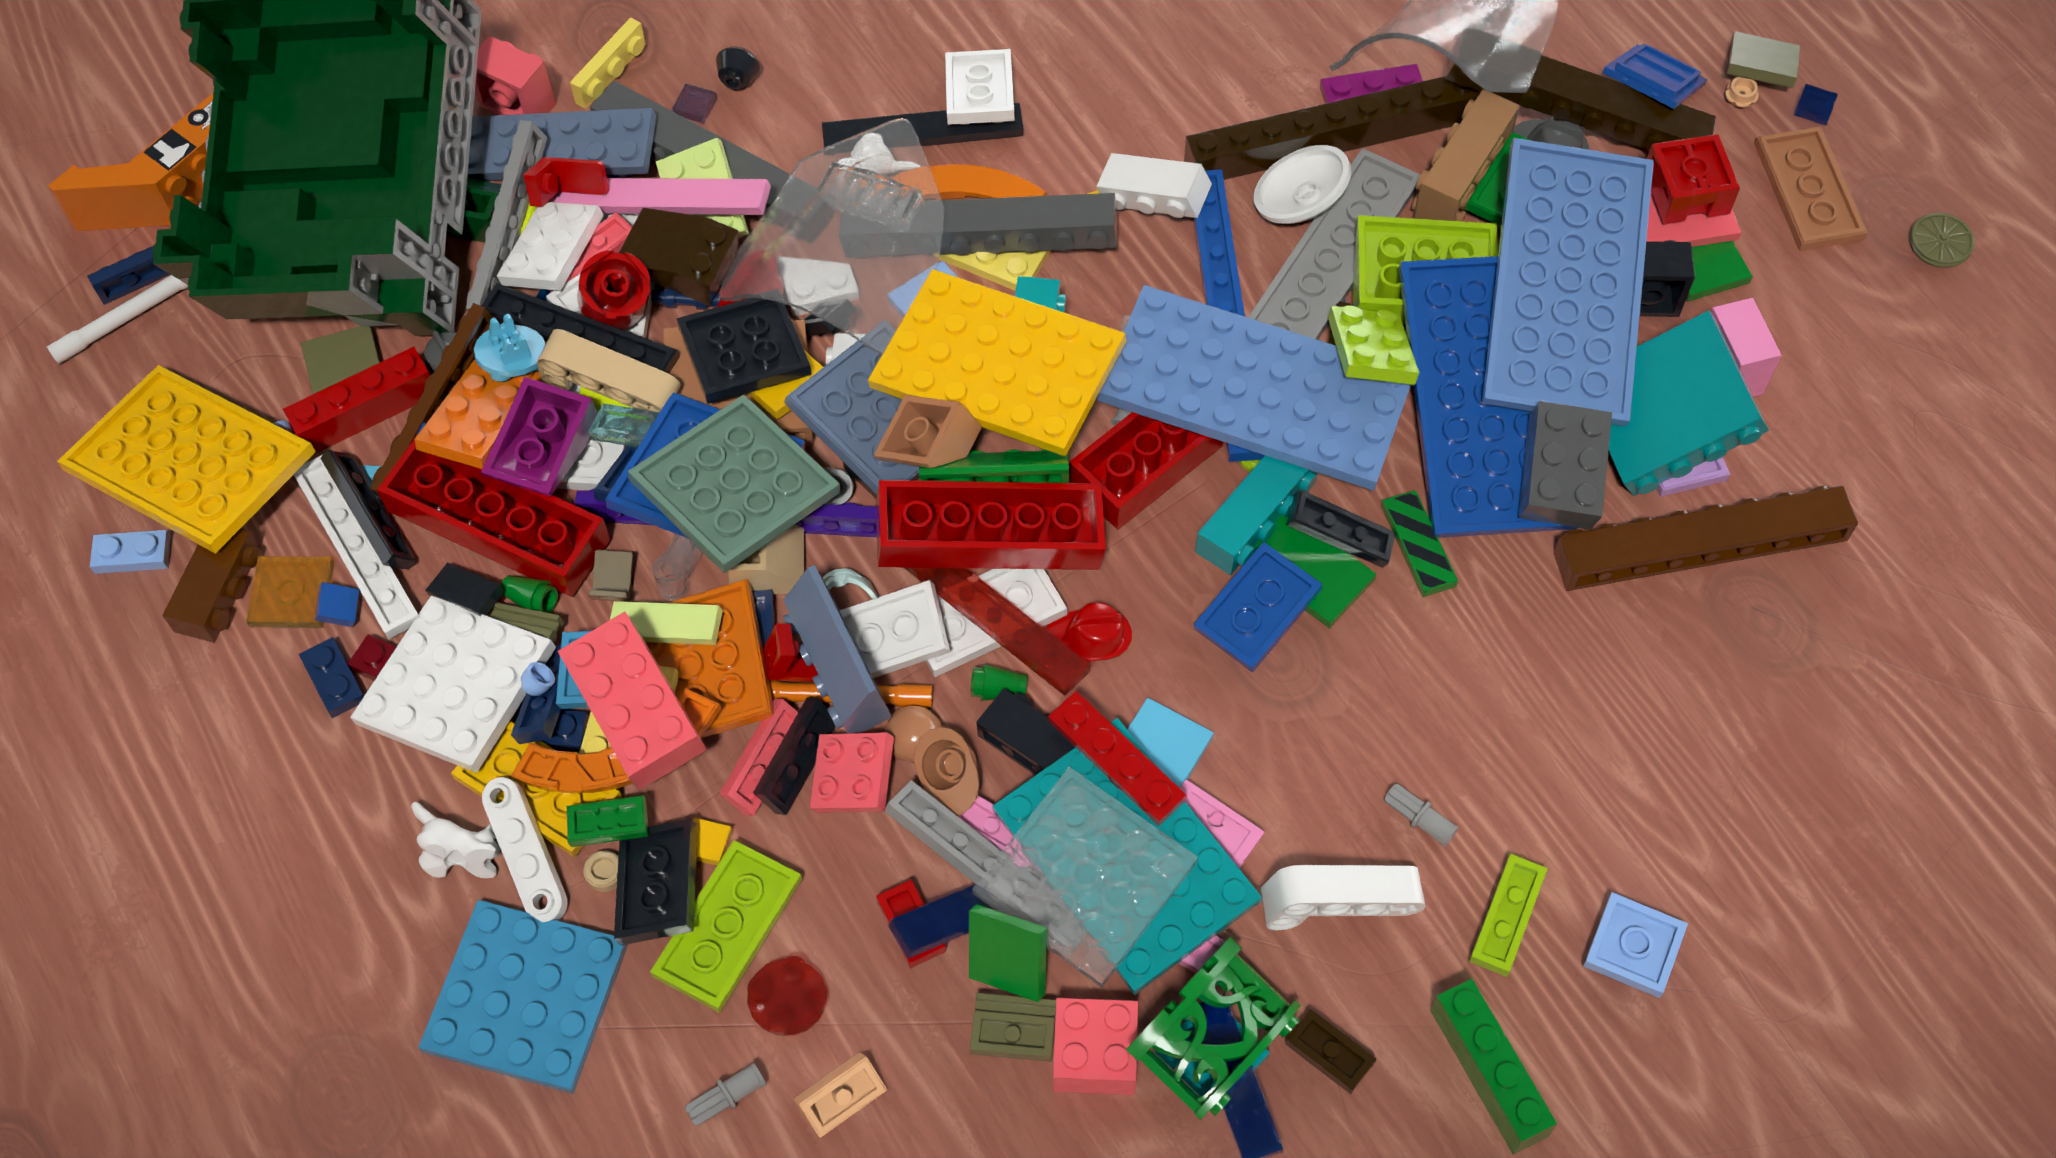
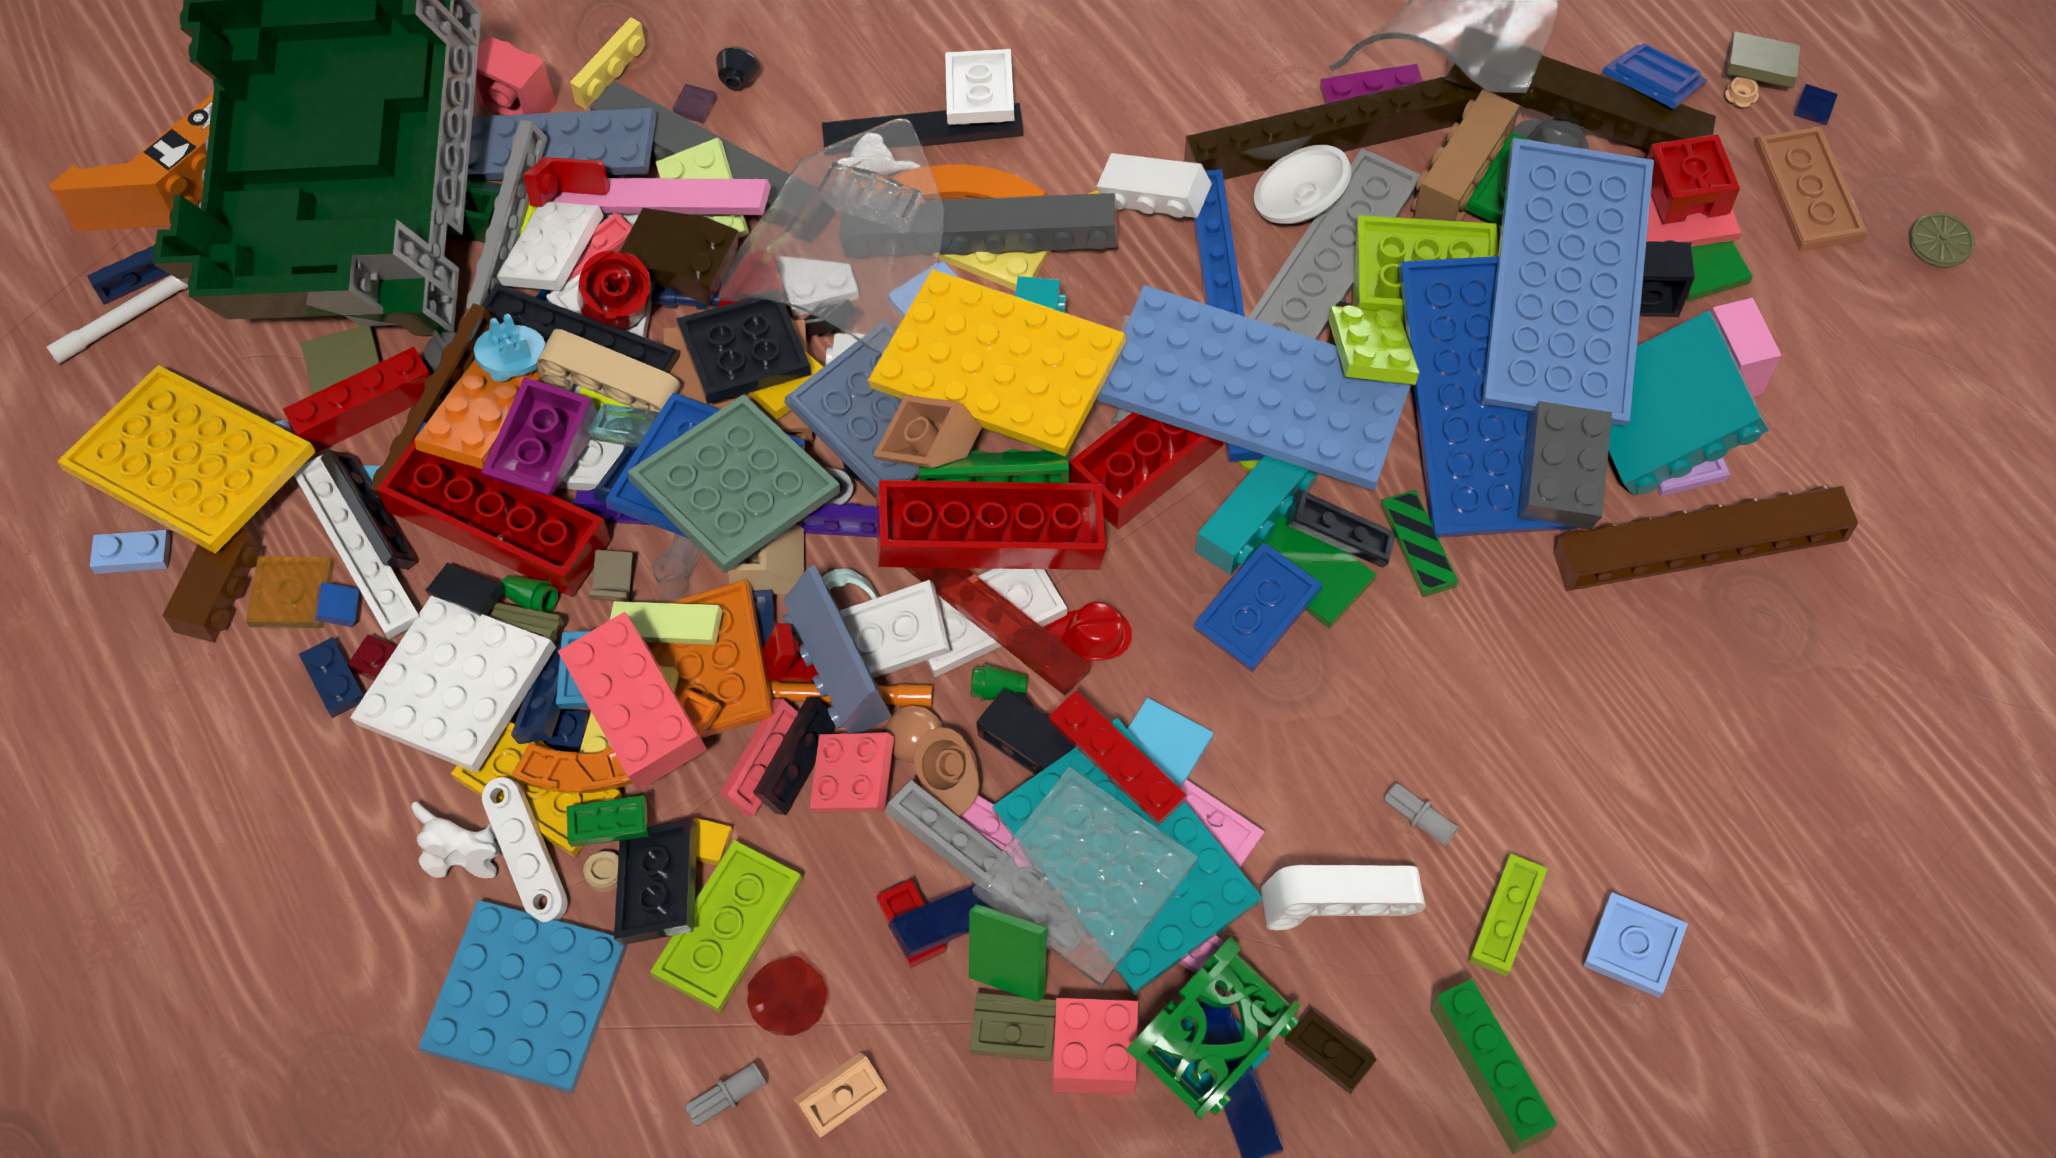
(537, 679): light blue hinge -> none

